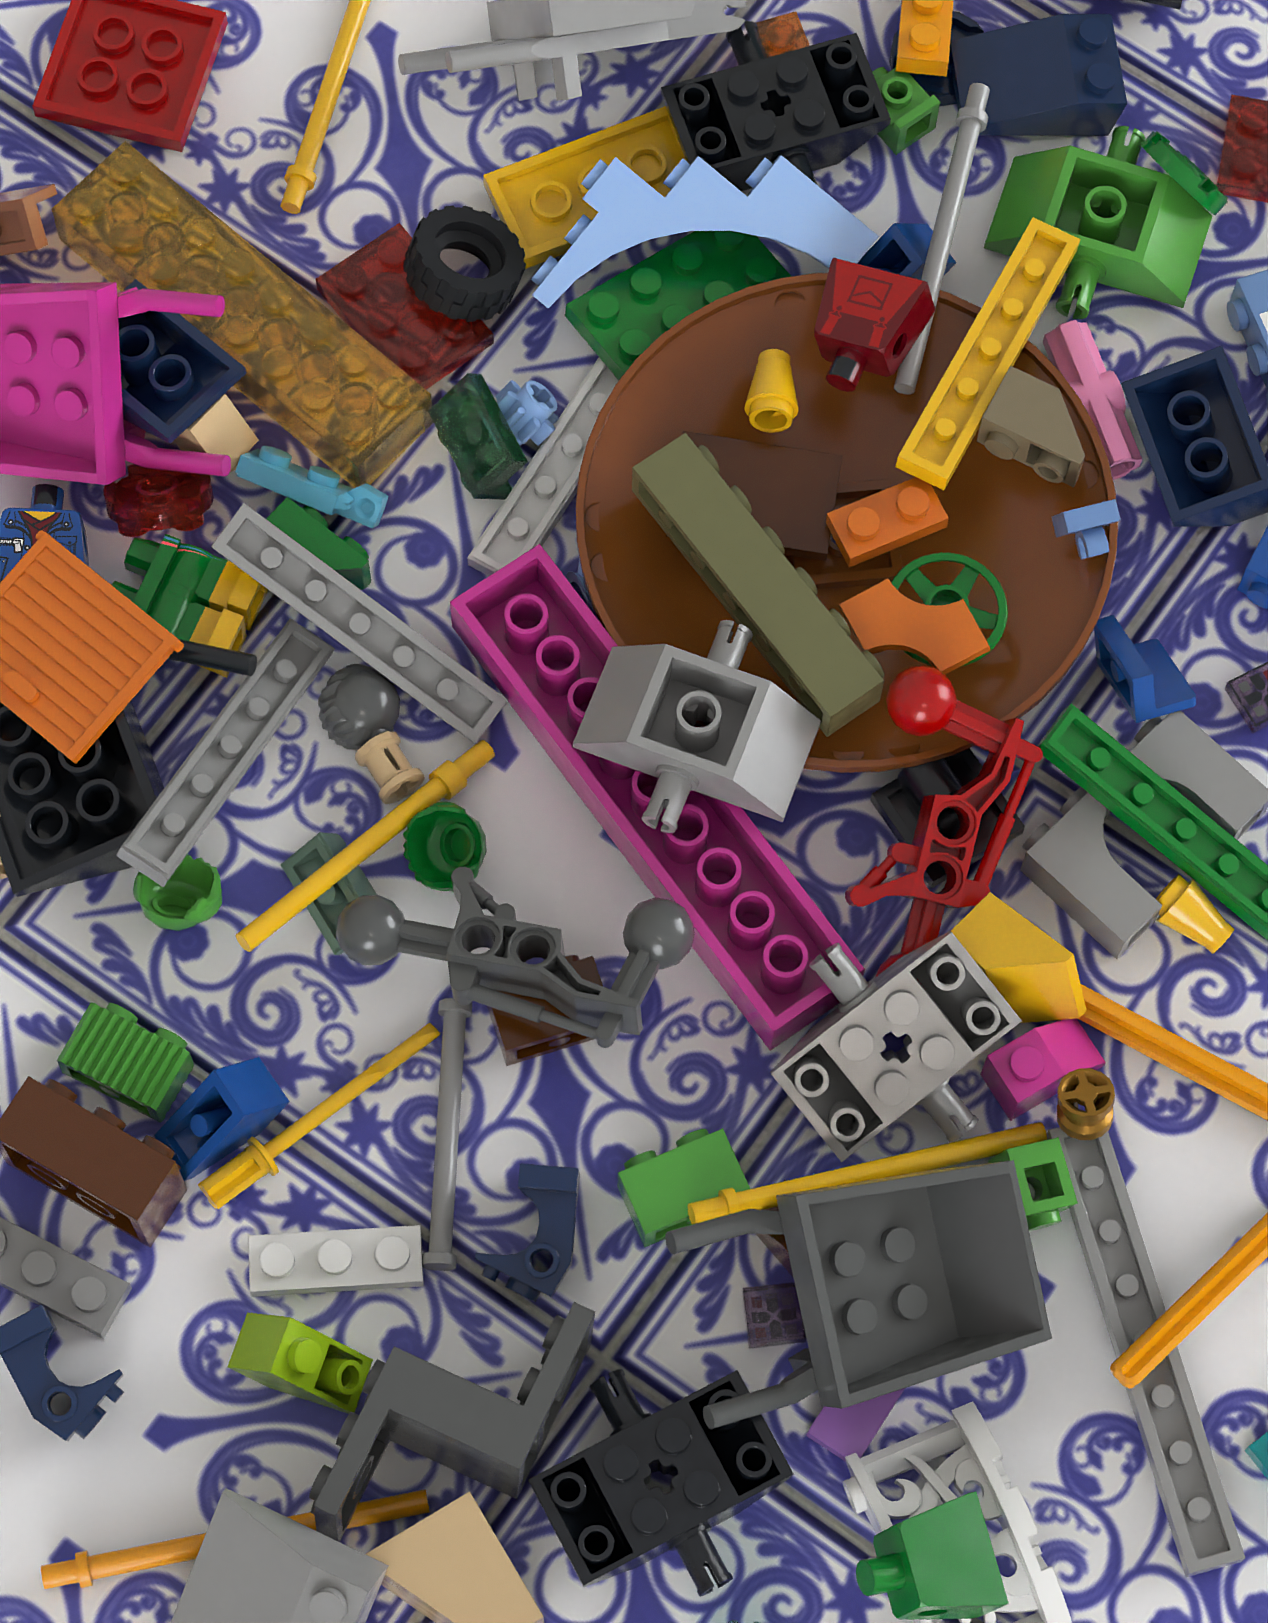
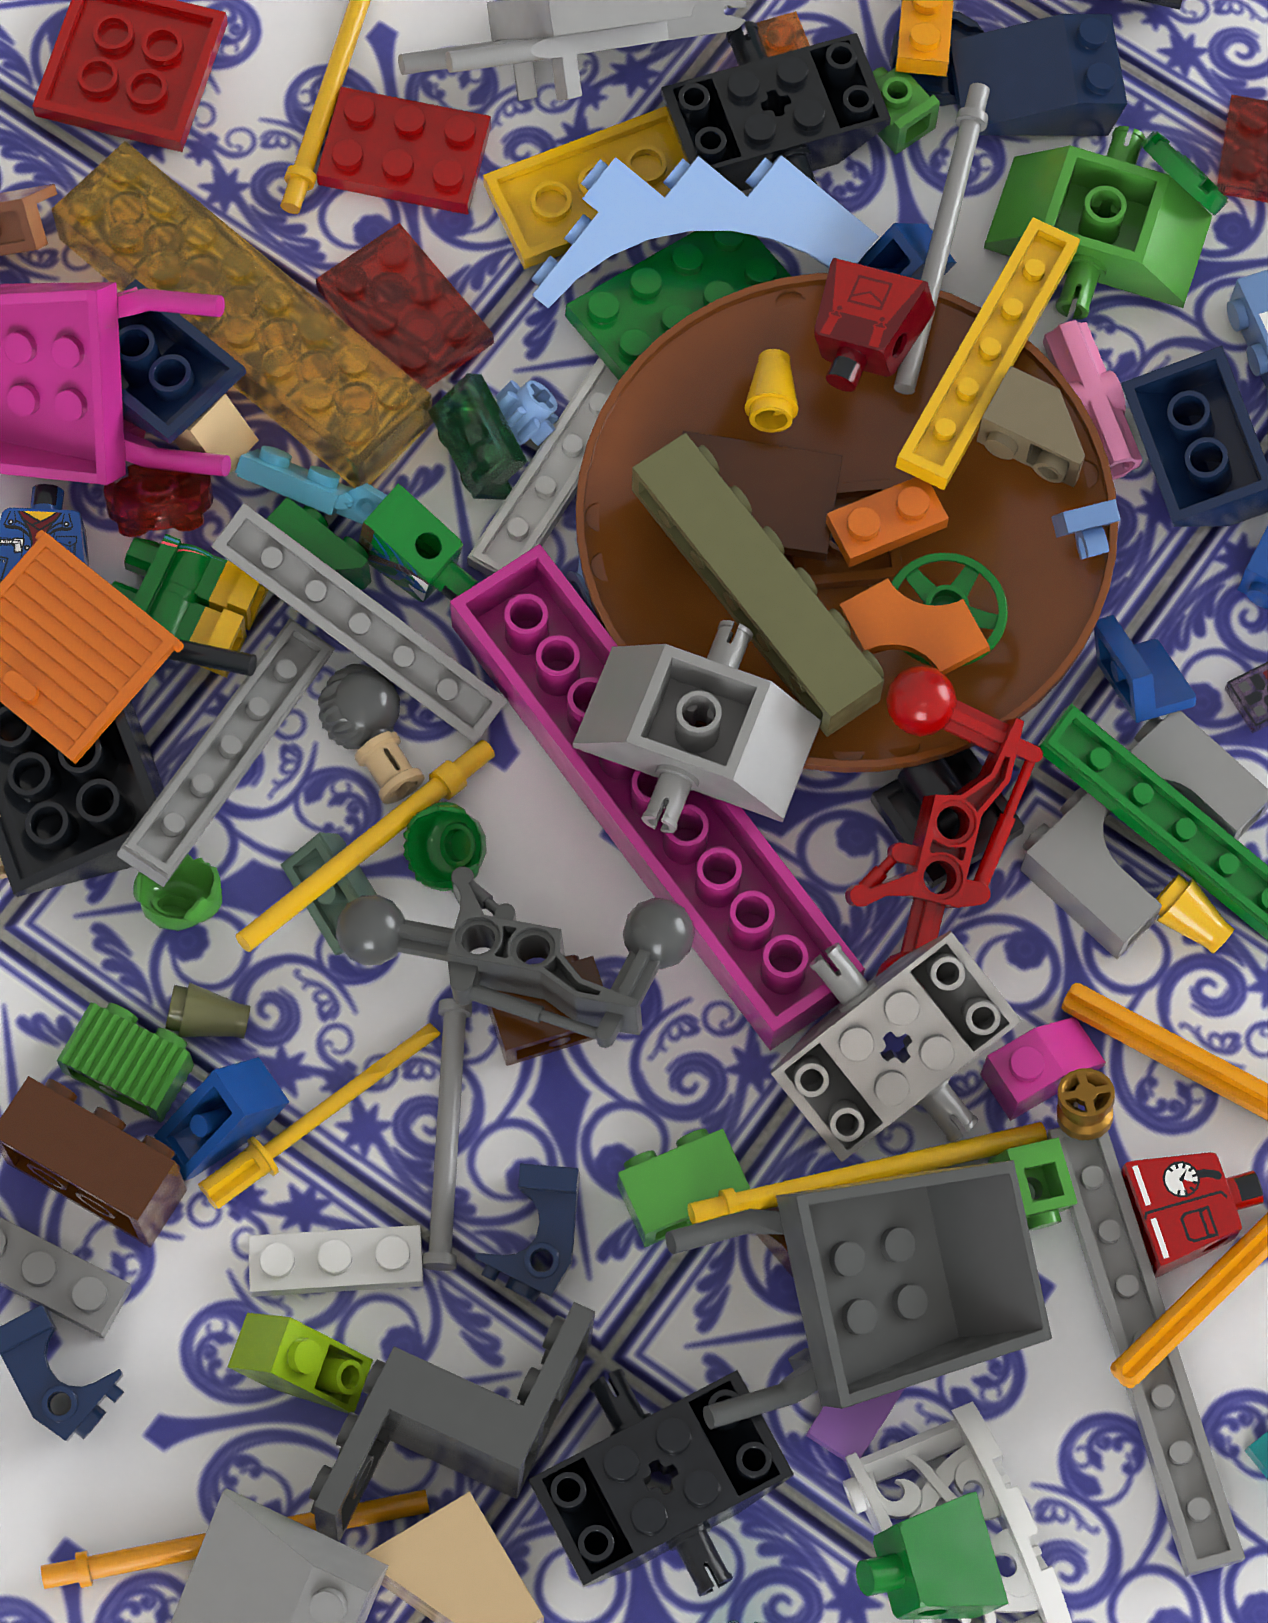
(205, 1014): none -> olive cone
(404, 150): none -> red plate
(414, 548): none -> green torso
(450, 291): black tyre -> none
(773, 1315): clear purple tile -> none
(1022, 962): yellow slope -> none
(1187, 1206): none -> red torso

